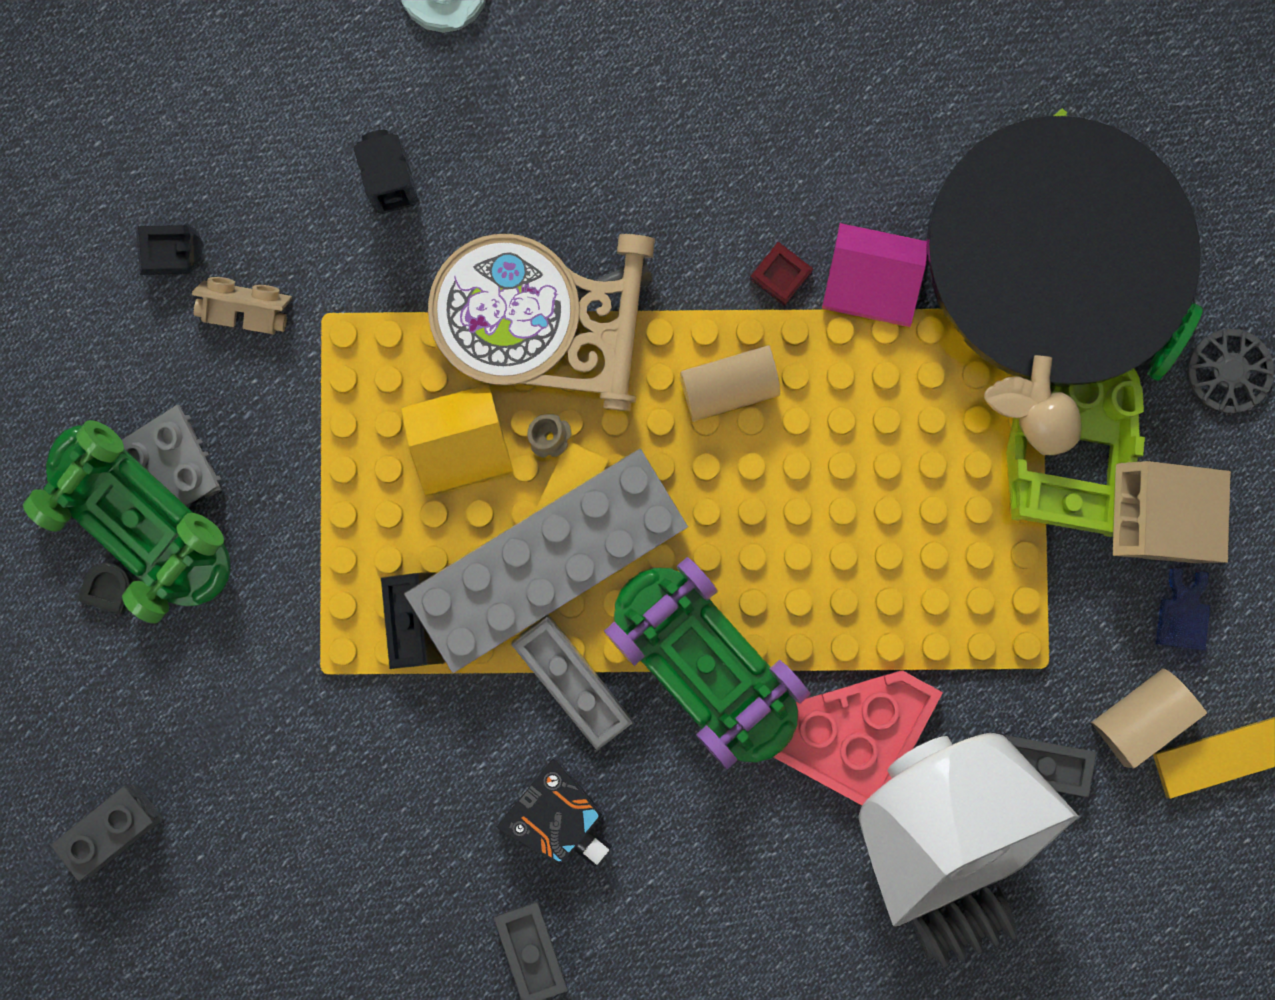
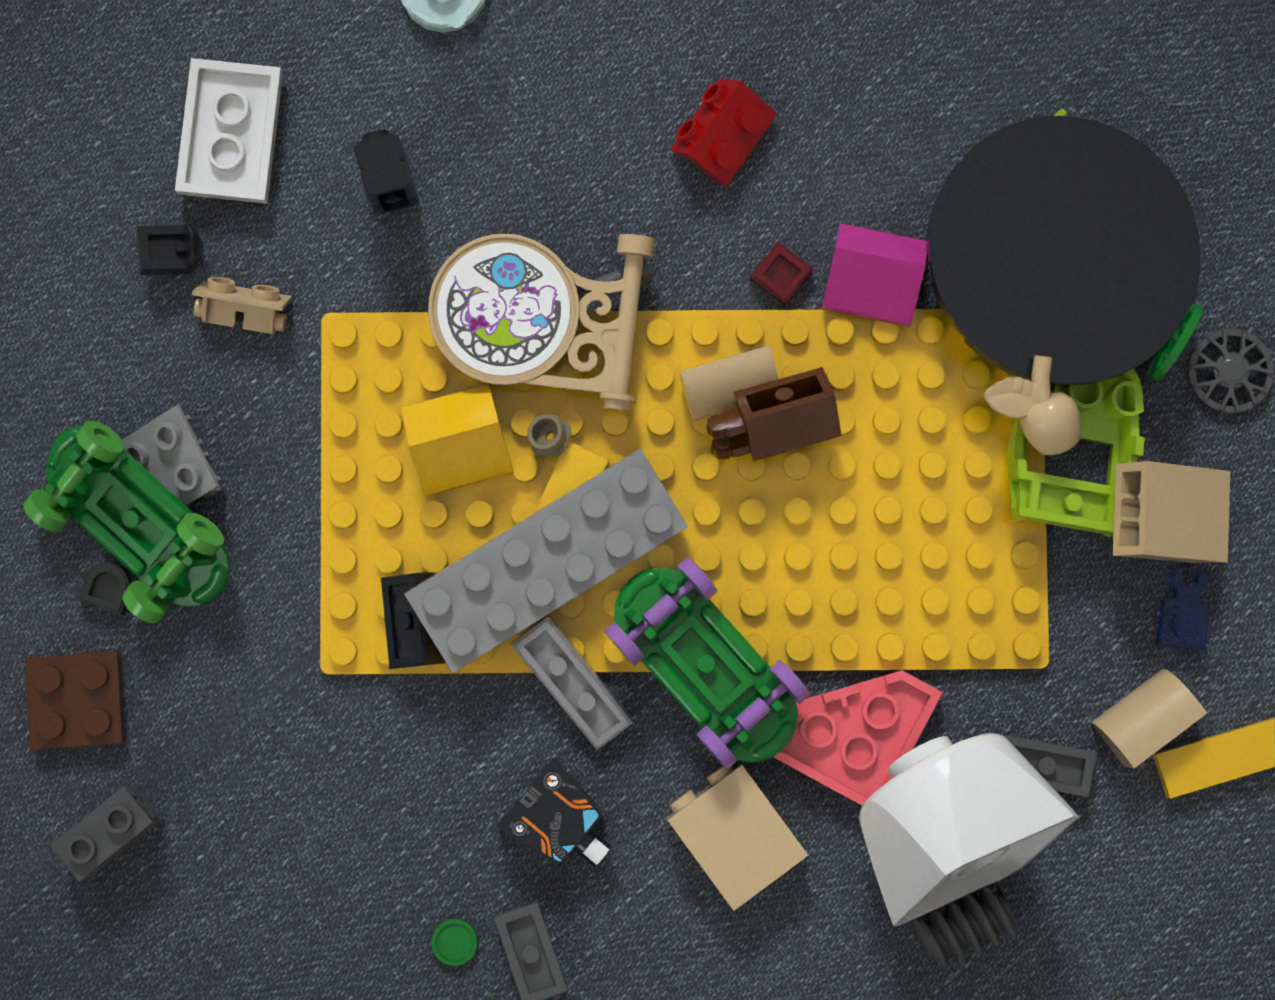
(75, 700): none -> reddish brown plate
(229, 131): none -> white plate
(454, 942): none -> green piece
(723, 129): none -> red bracket
(735, 834): none -> tan brick
(777, 417): none -> reddish brown hinge

